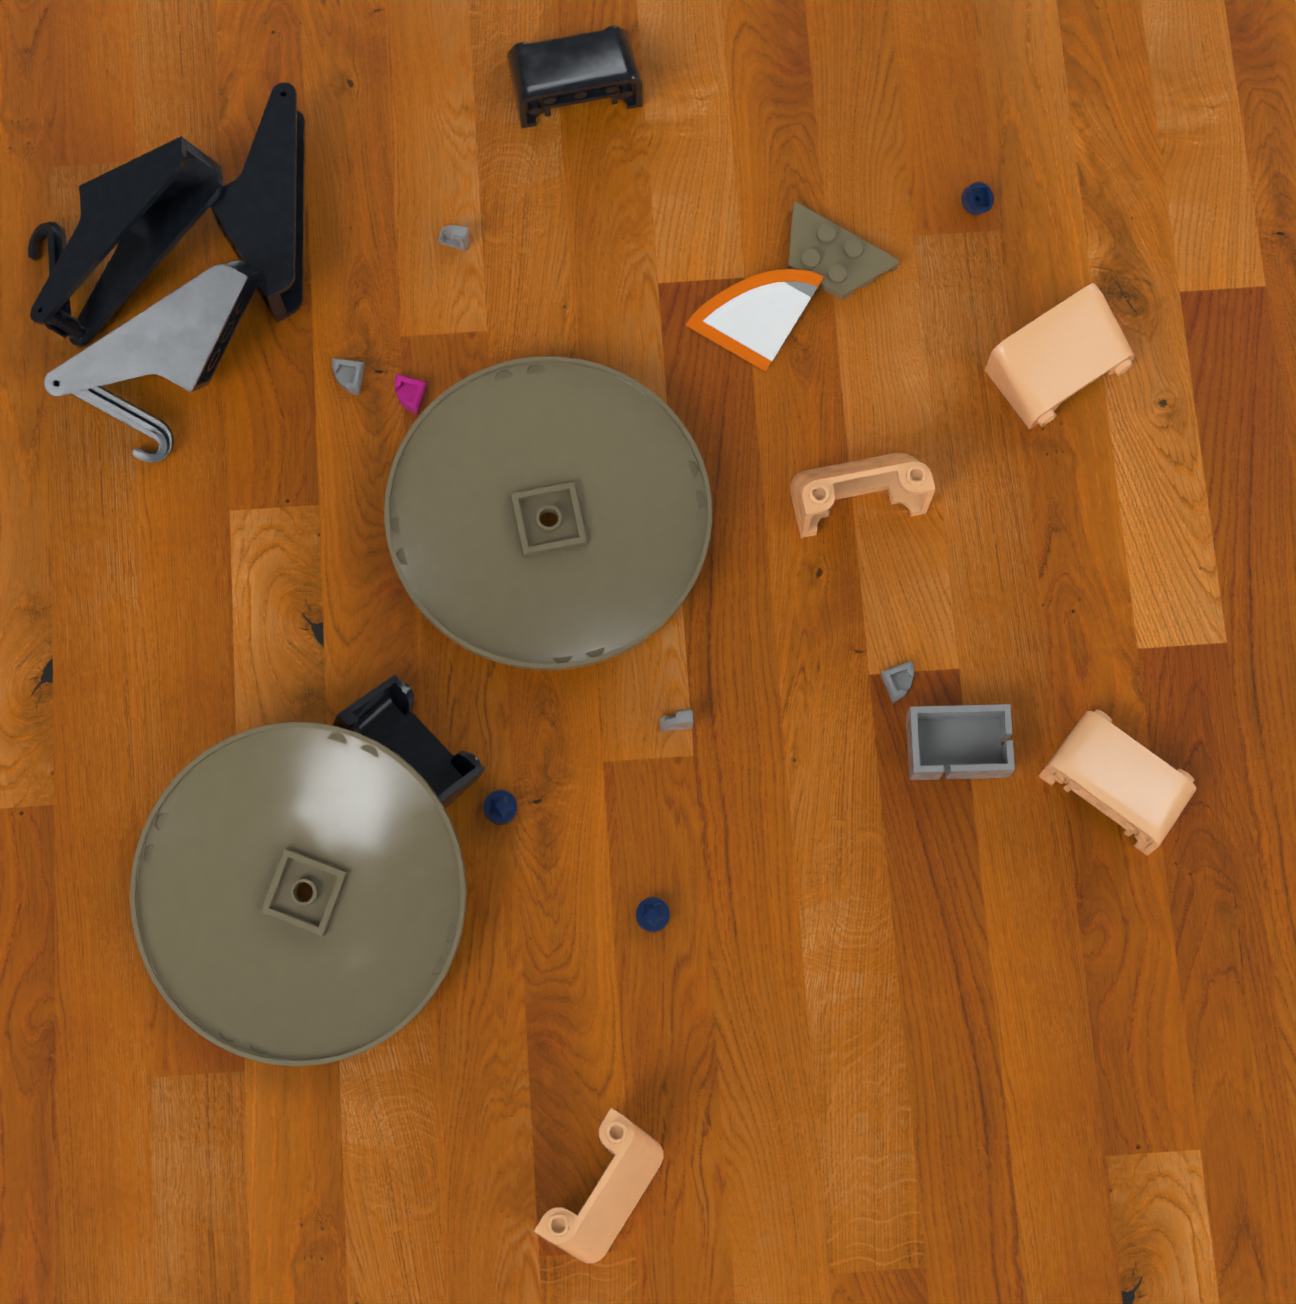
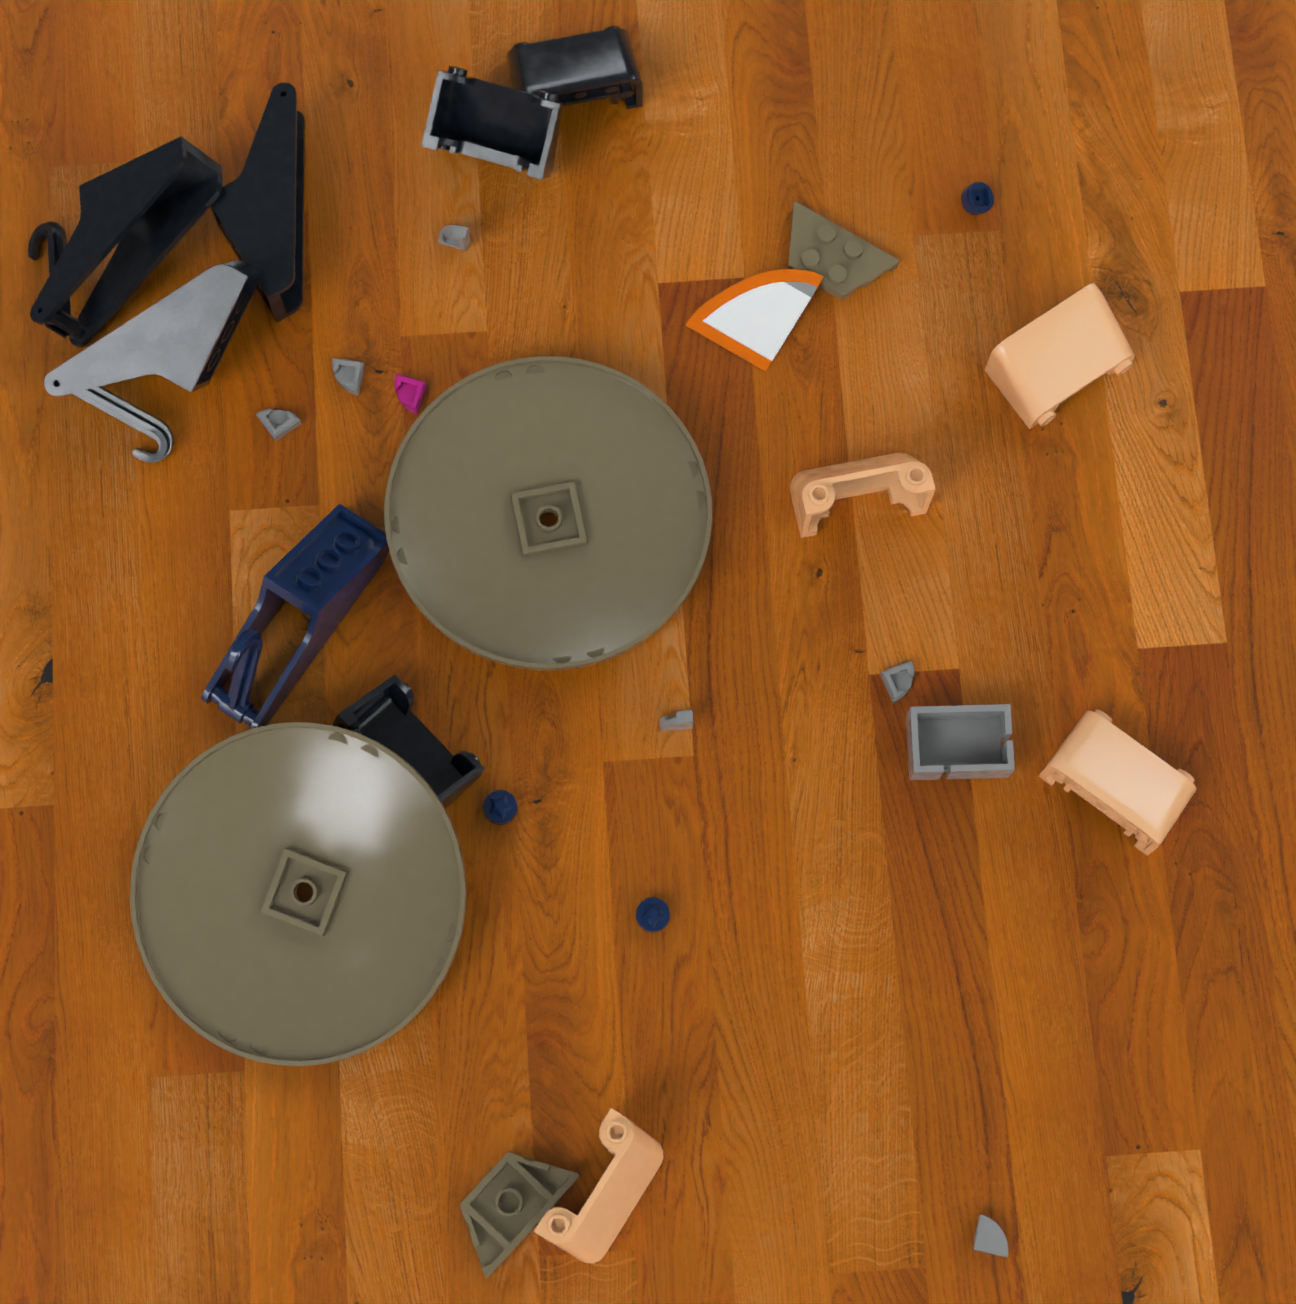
(278, 422): none -> light grey tile
(319, 578): none -> dark blue piece
(493, 122): none -> black windscreen
(510, 1205): none -> dark tan wing
(990, 1237): none -> light grey tile

